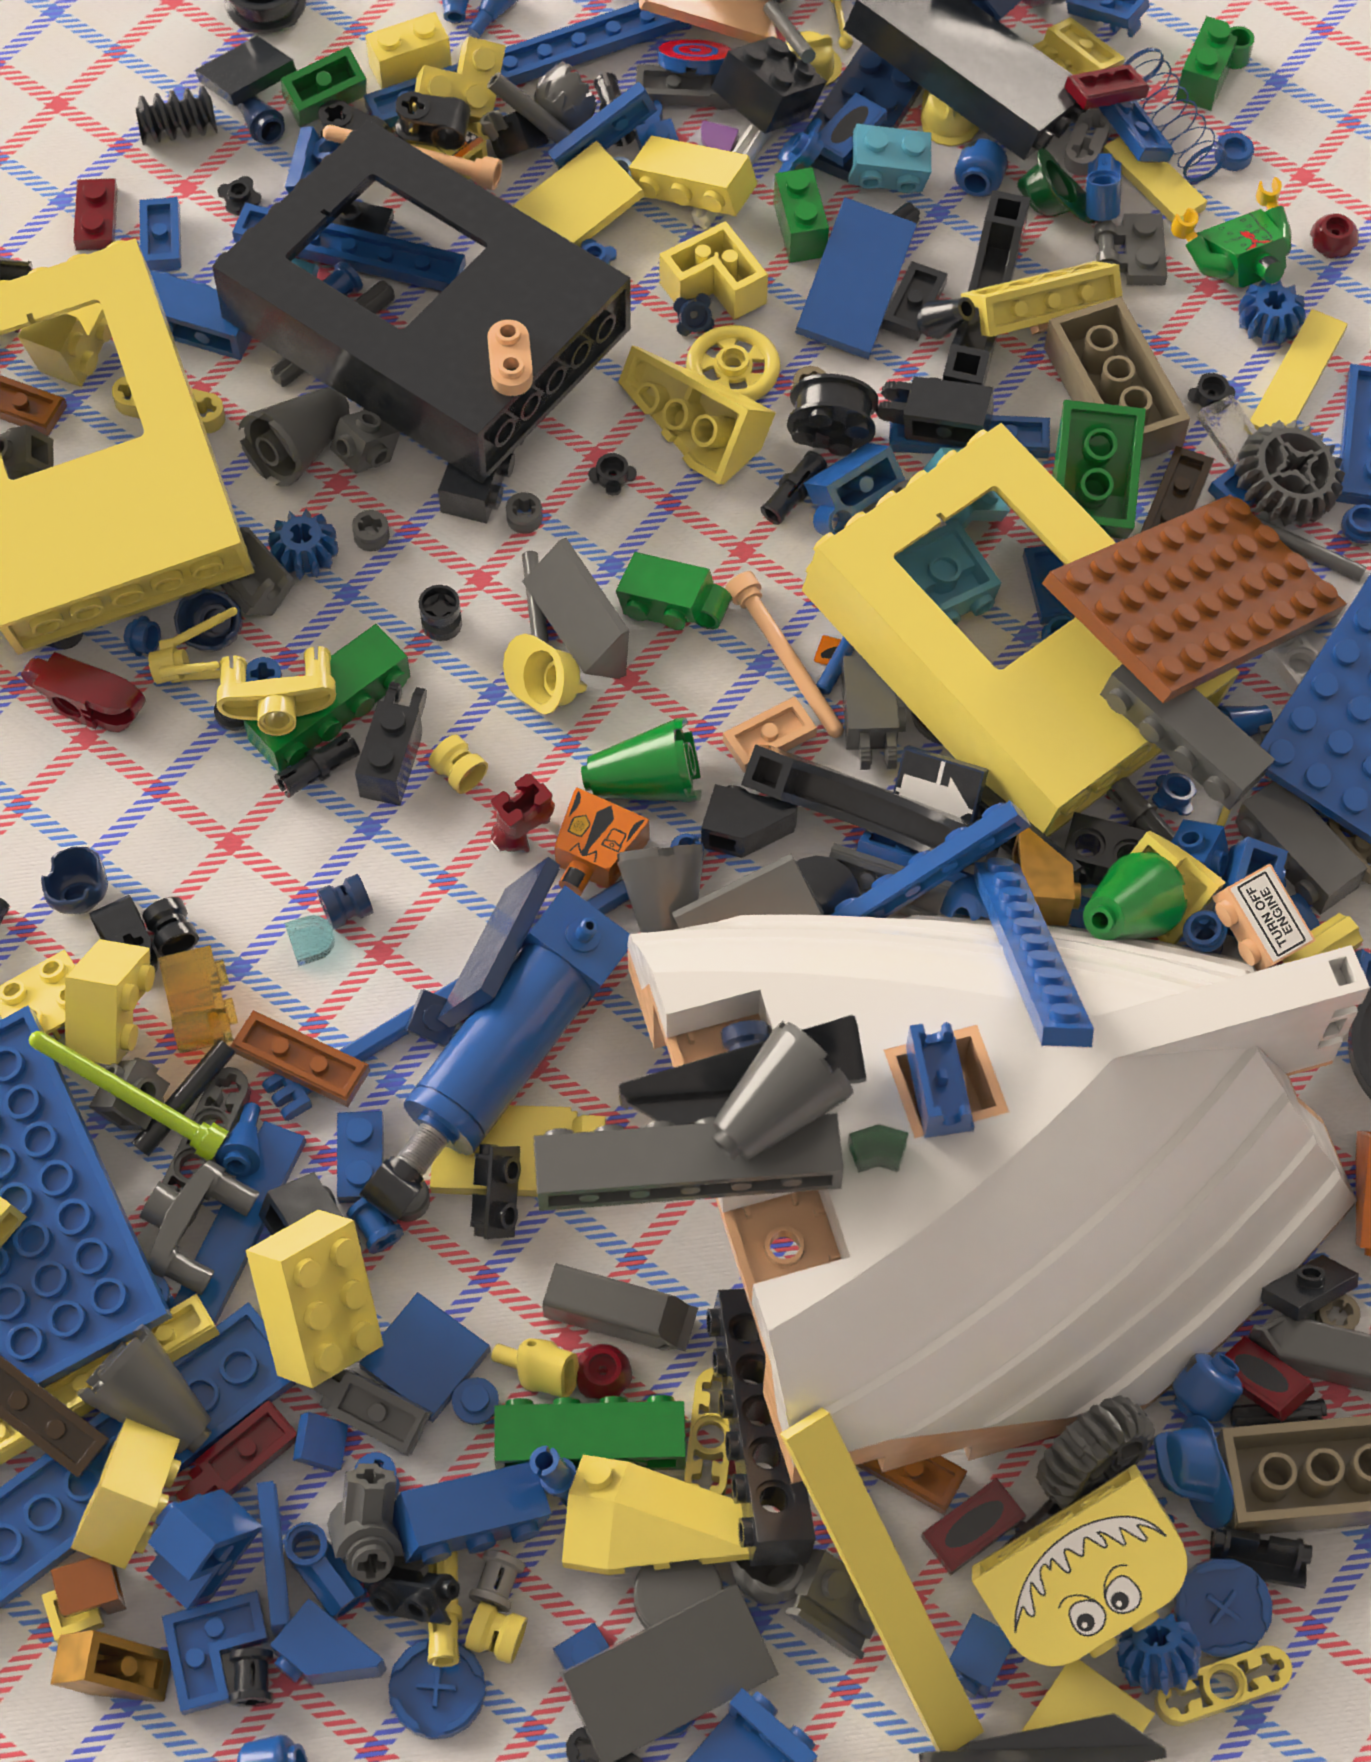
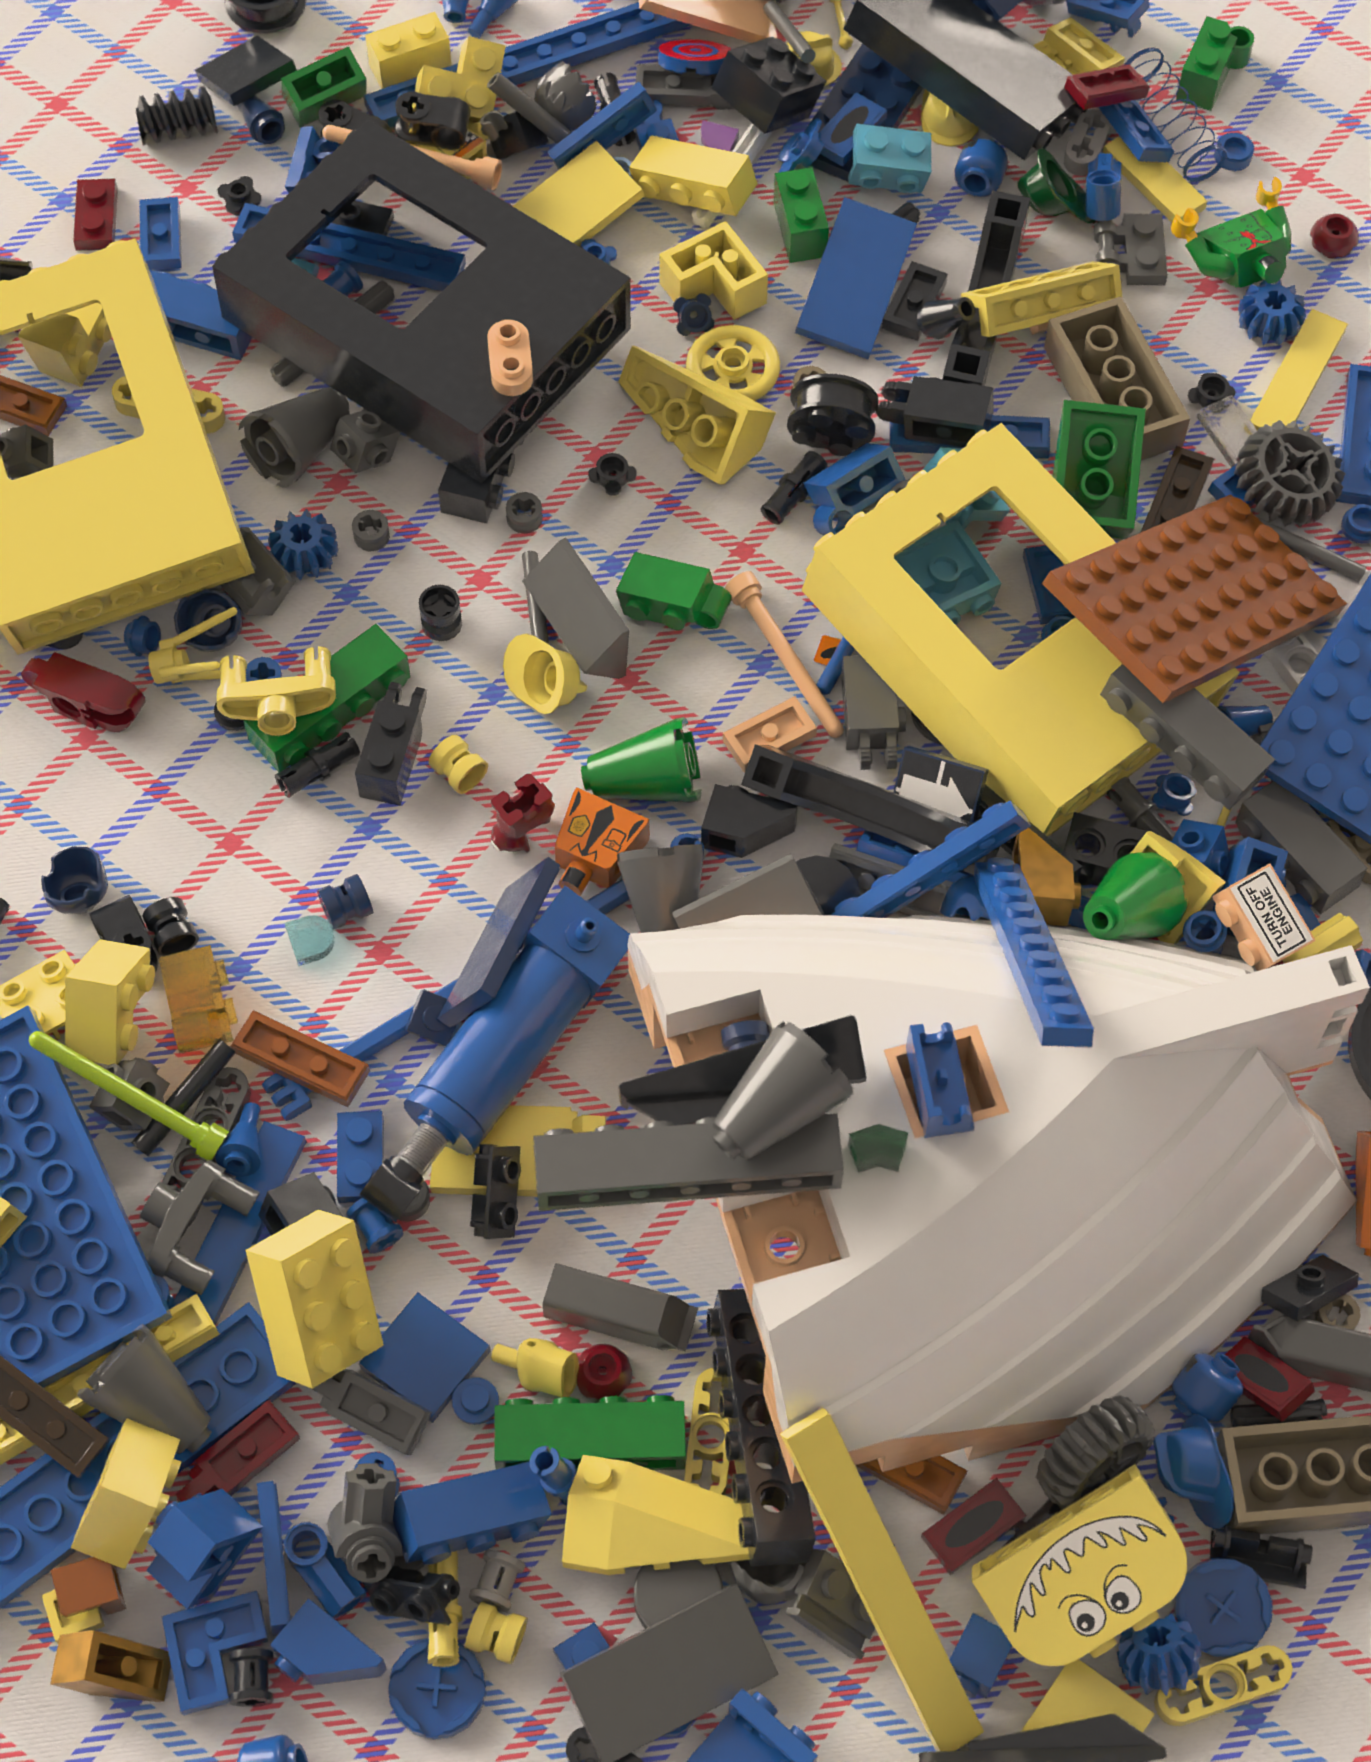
(320, 1442): blue tile -> none

